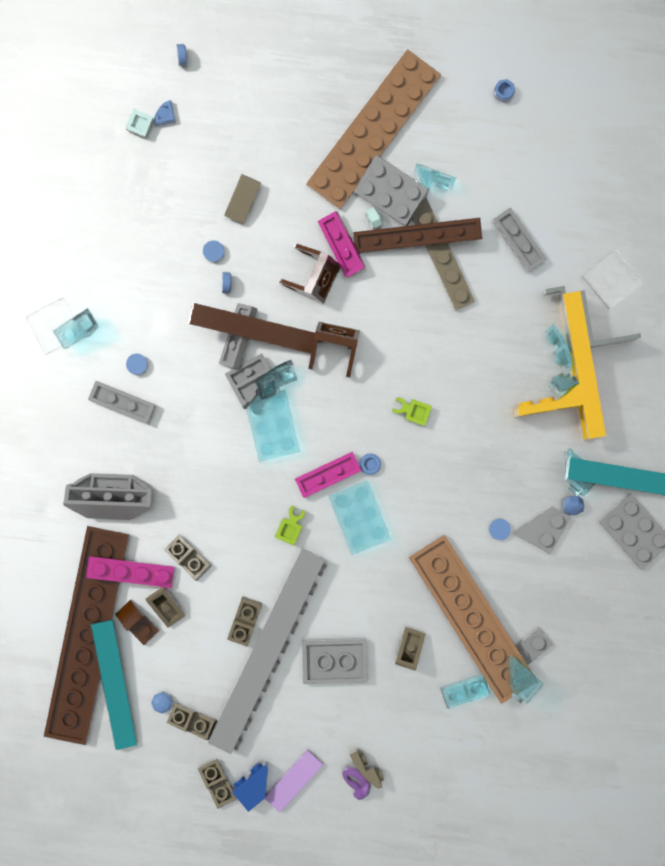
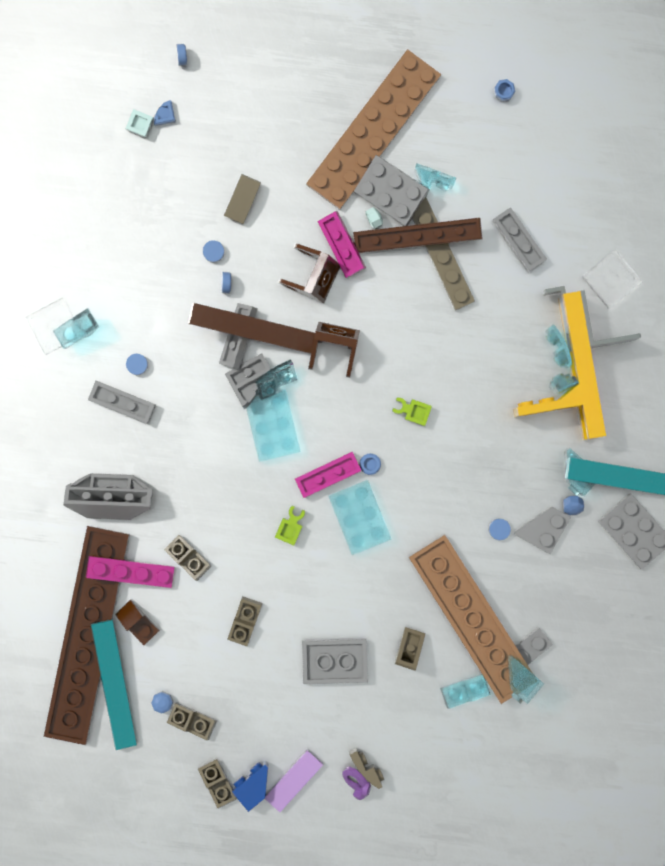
(165, 606): dark tan slope -> none
(266, 651): light grey brick -> none

